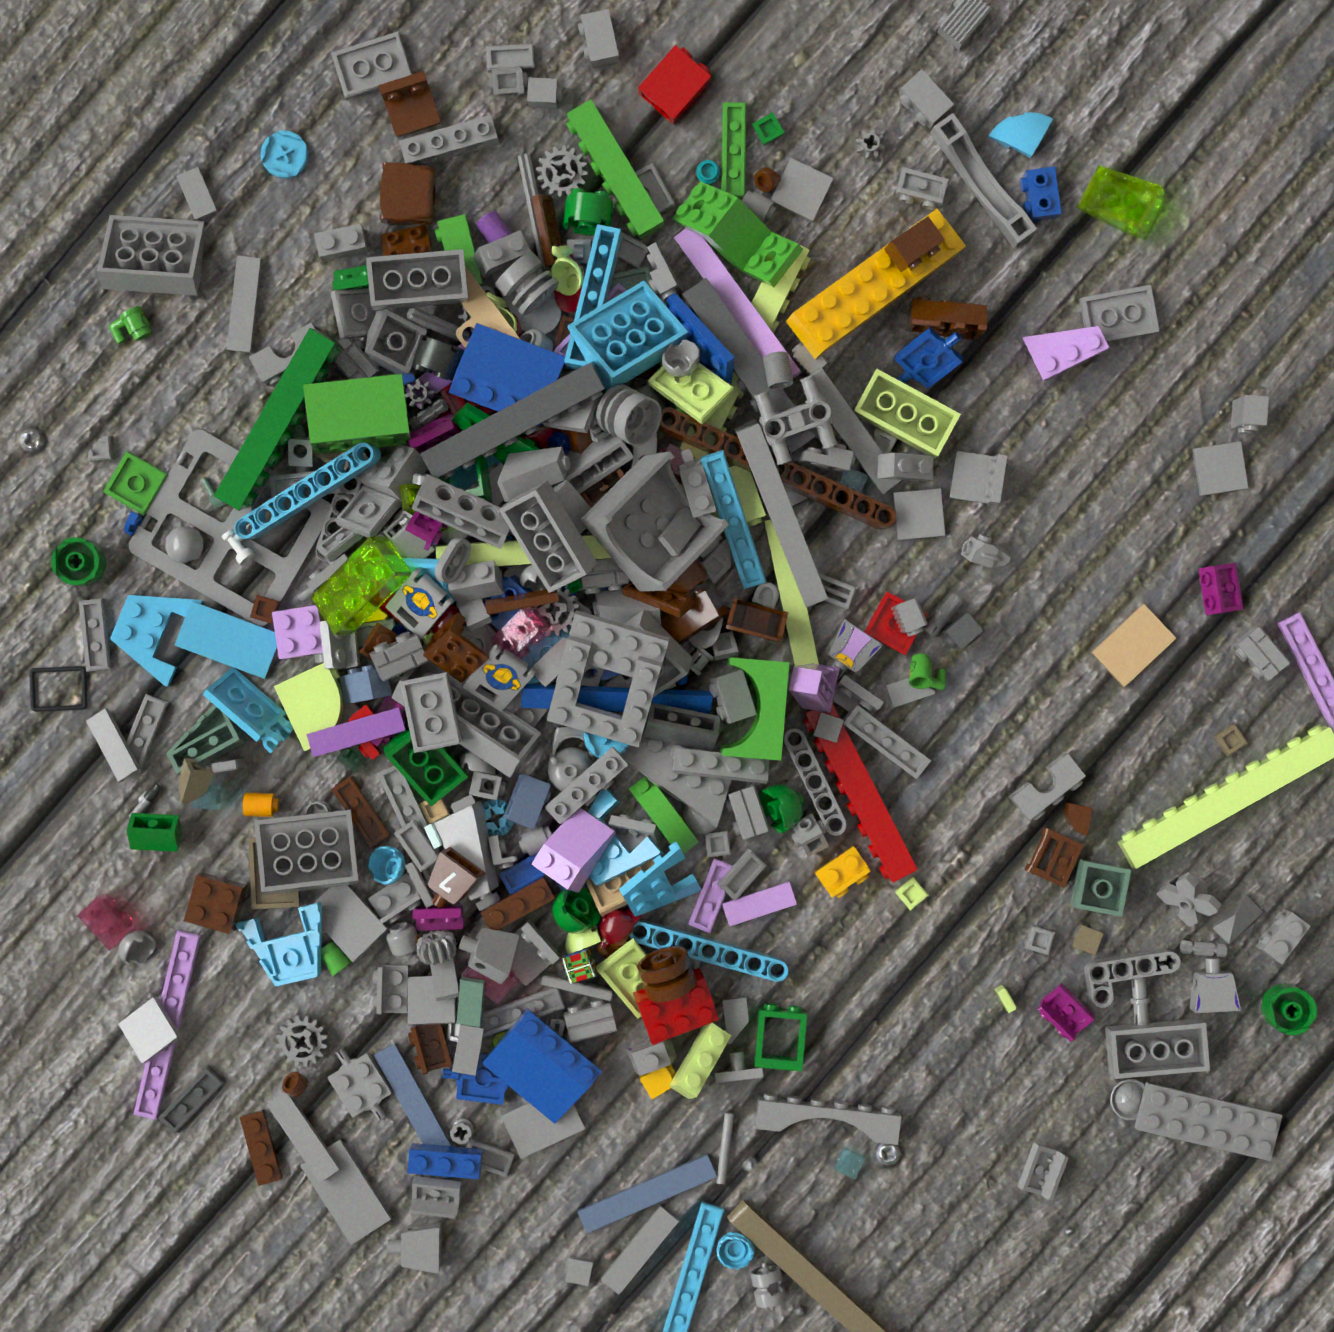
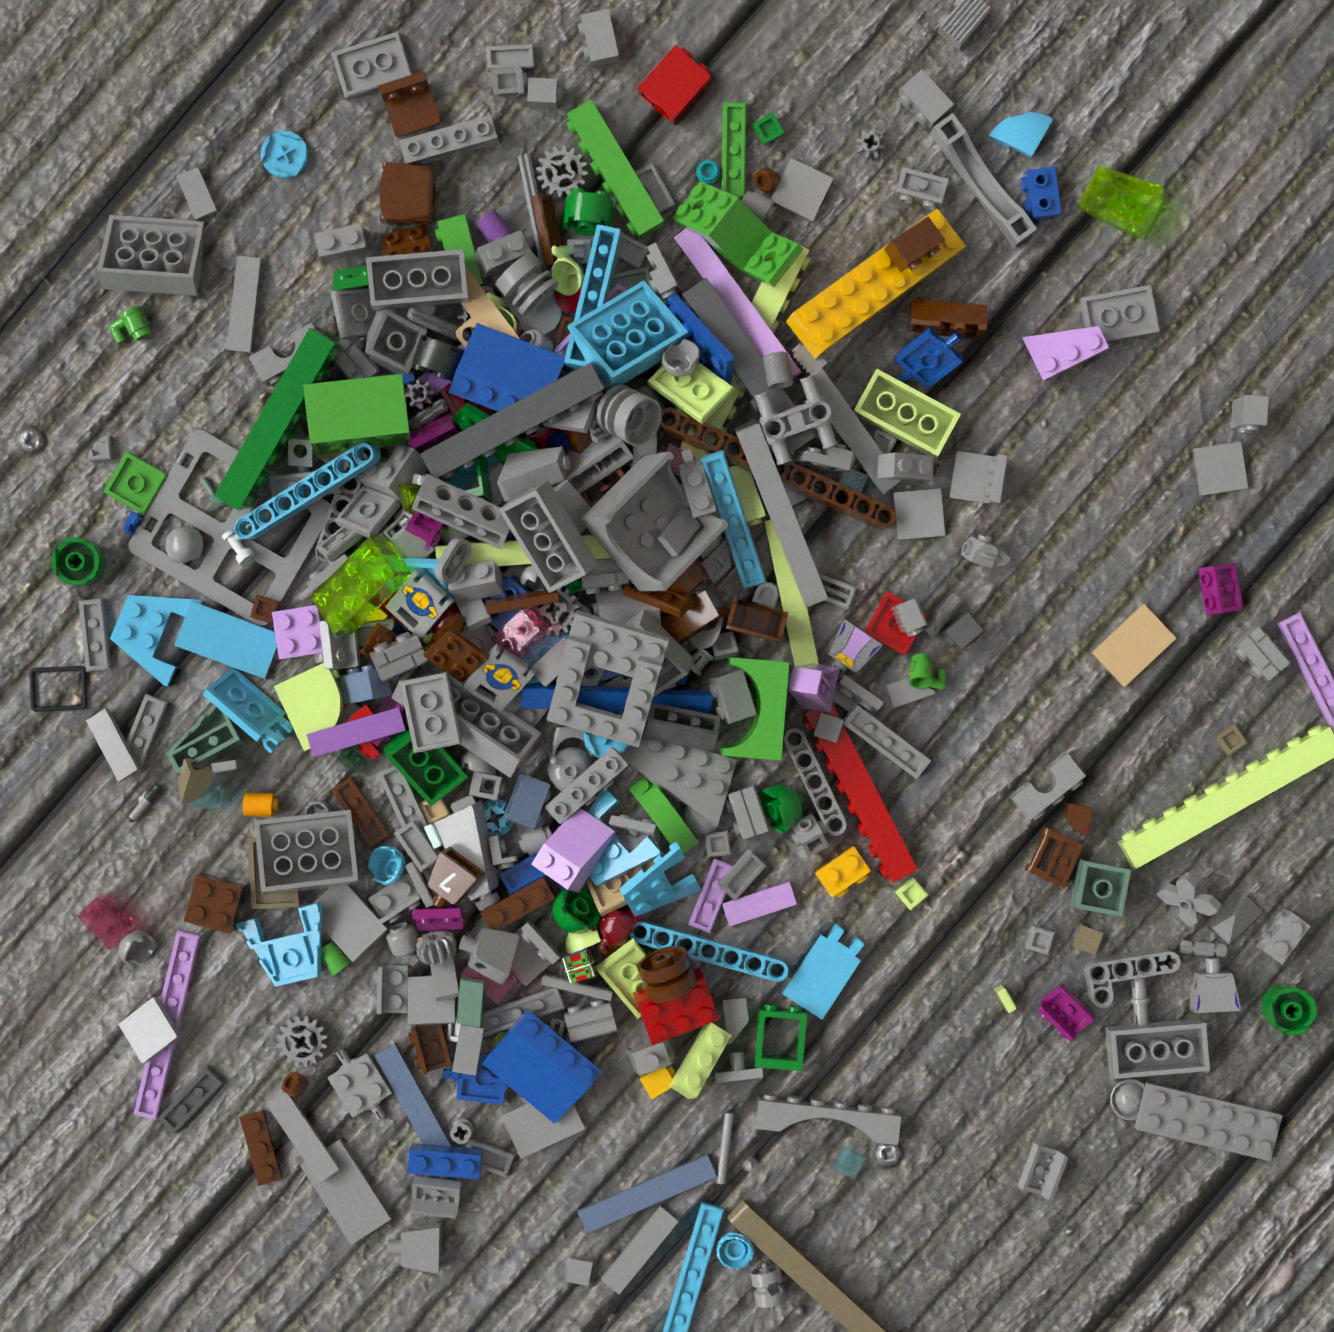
(154, 832): green brick -> none
(718, 766): light grey plate -> none
(824, 972): none -> medium azure tile

